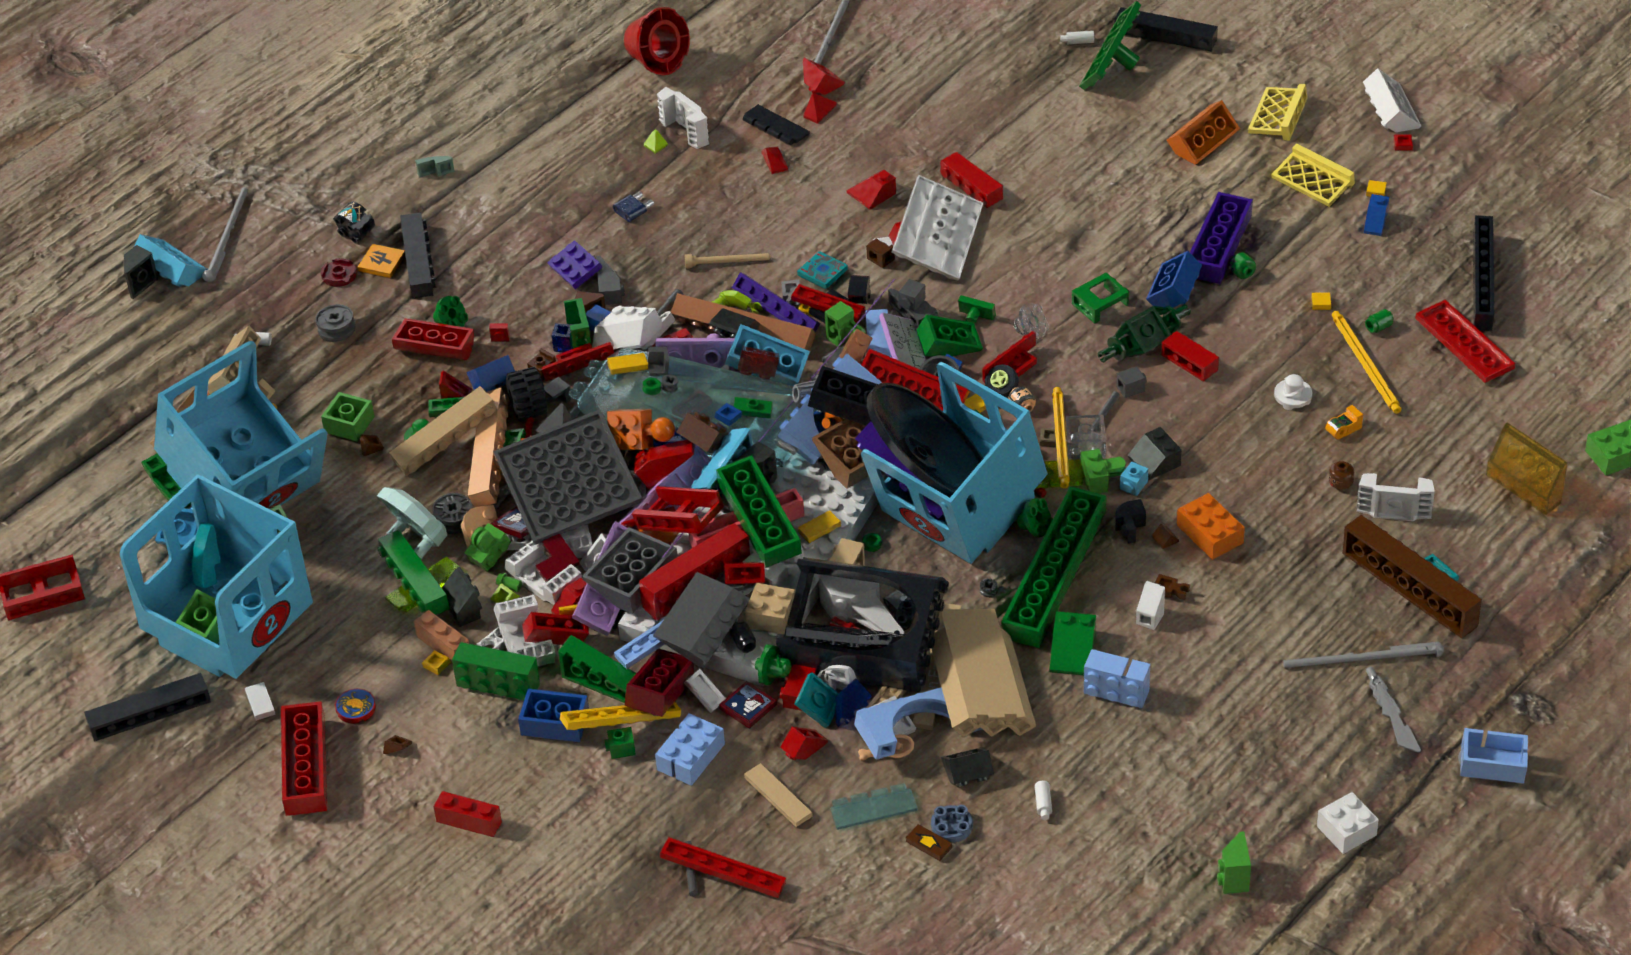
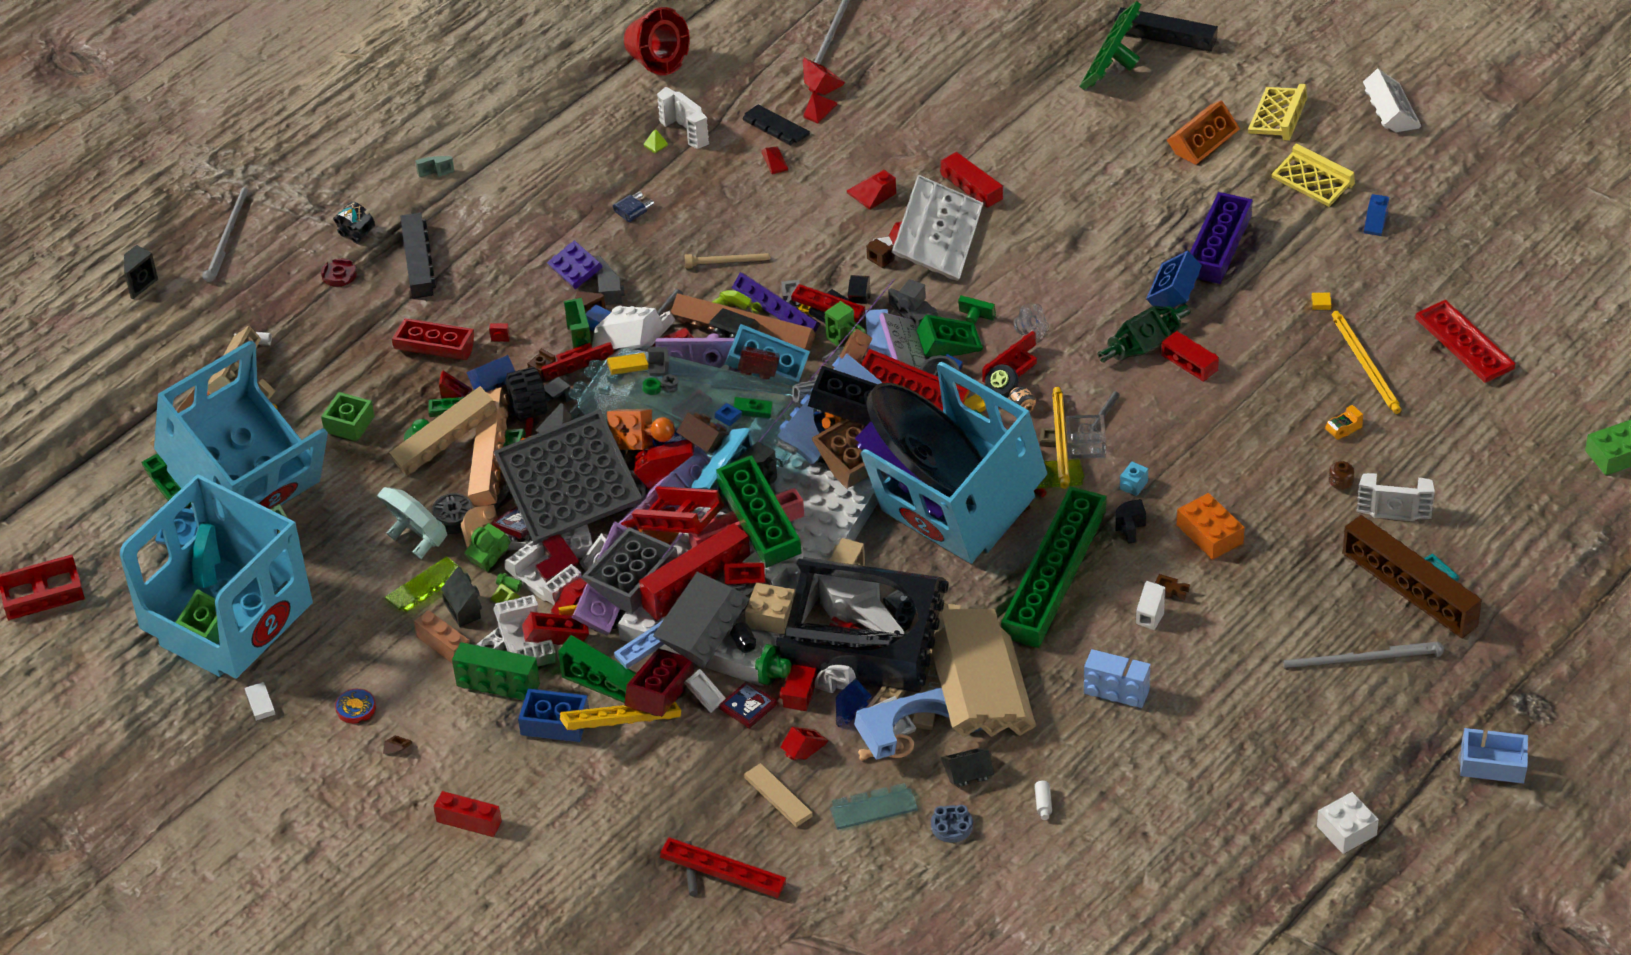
(147, 707): black brick -> none
(171, 261): medium azure slope -> none
(303, 758): red brick -> none
(335, 323): dark grey wheel -> none
(370, 444): reddish brown slope -> none
(381, 260): light orange tile -> none
(412, 573): green brick -> none
(436, 662): yellow tile -> none
(450, 312): green plate -> none
(561, 338): clear blue slope -> none
(620, 743): green brick -> none
(690, 748): light blue piece -> none
(817, 700): teal tile -> none
(819, 526): yellow tile -> none
(822, 270): teal tile -> none
(872, 542): green tile -> none
(929, 842): reddish brown tile -> none
(990, 584): dark grey bush -> none
(1035, 517): green plate -> none
(1072, 642): green slope -> none
(1078, 37): white cylinder -> none
(1092, 305): green window -> none
(1099, 470): bright green brick -> none
(1131, 382): dark grey brick -> none
(1156, 452): pearl dark grey slope -> none
(1164, 536): reddish brown slope -> none
(1235, 866): bright green slope -> none
(1242, 265): green head -> none
(1293, 392): white plate -> none
(1376, 188): yellow tile -> none
(1379, 321): green brick -> none
(1390, 709): light grey sword -> none
(1403, 142): red tile -> none
(1483, 273): black brick -> none
(1527, 469): clear yellow slope -> none

